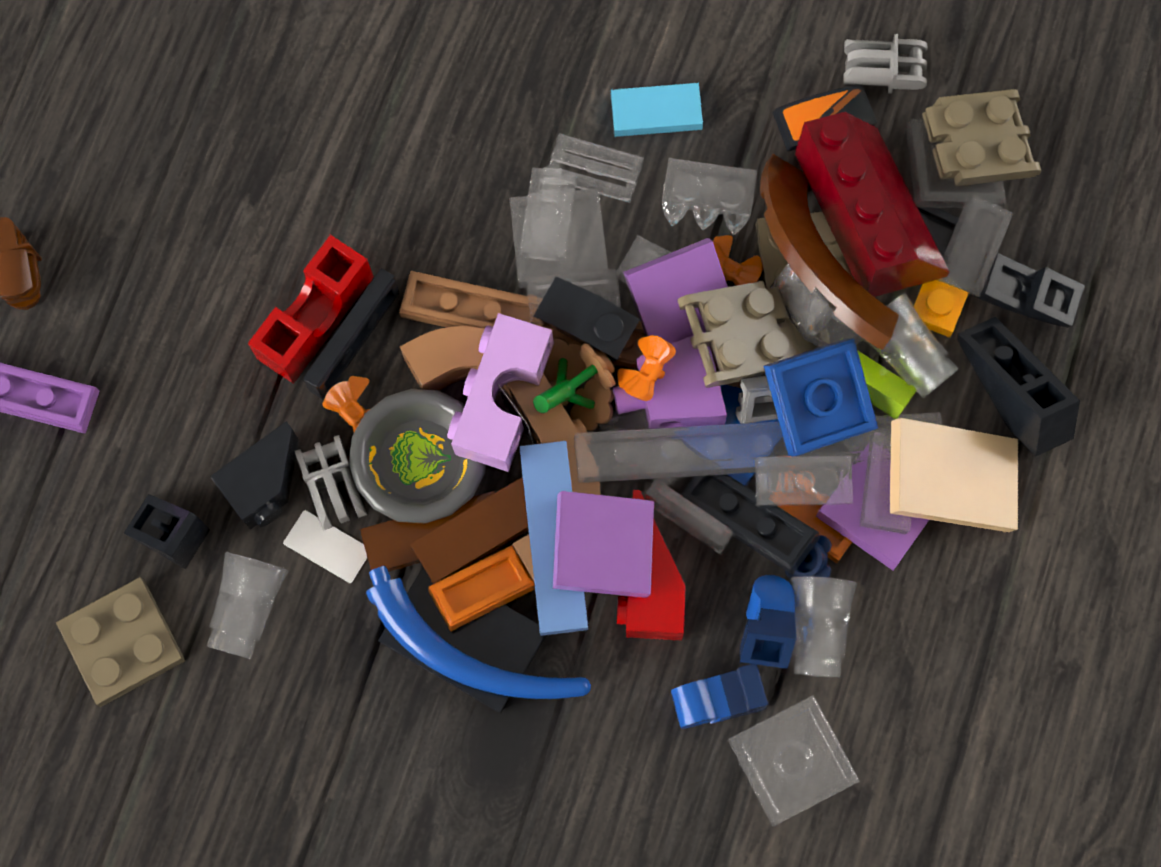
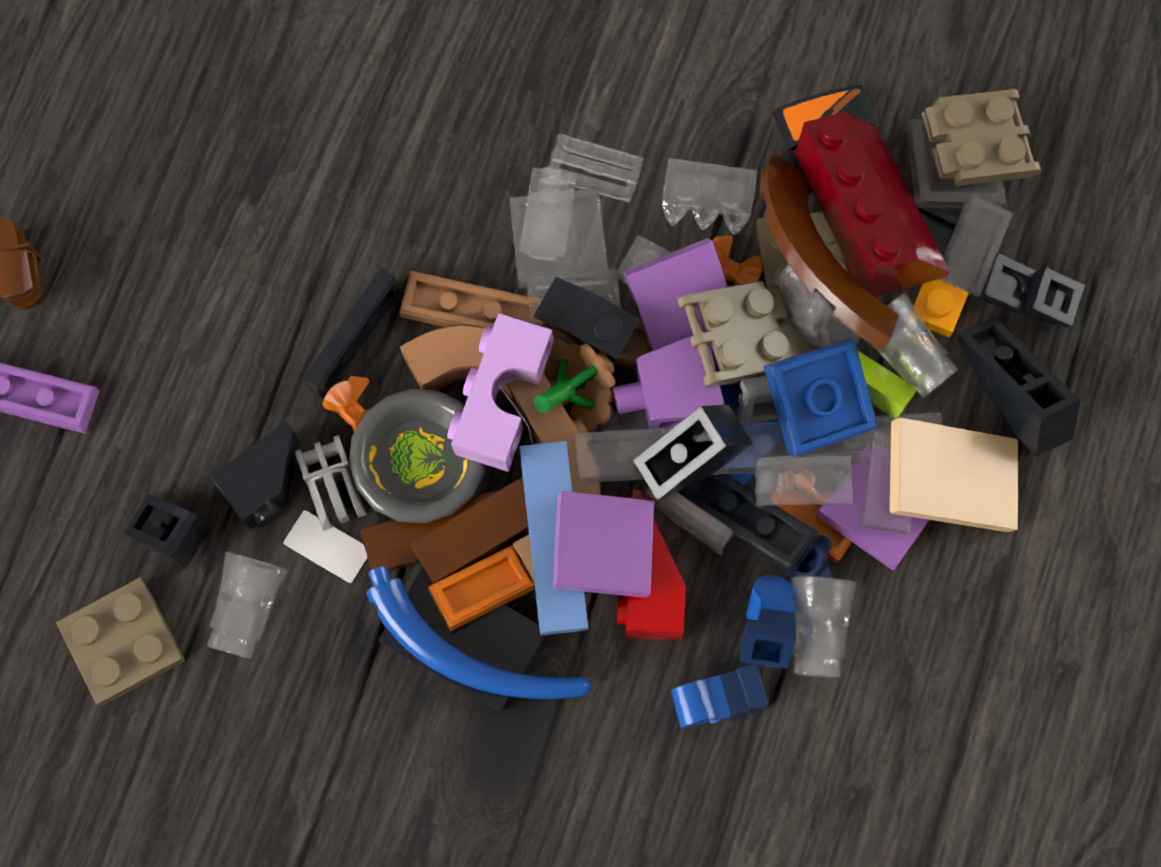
(331, 287): red arch -> none
(641, 383): orange piece -> none
(656, 109): medium azure tile -> none
(693, 450): none -> black slope
(793, 760): clear tile -> none
(878, 63): light grey arm -> none

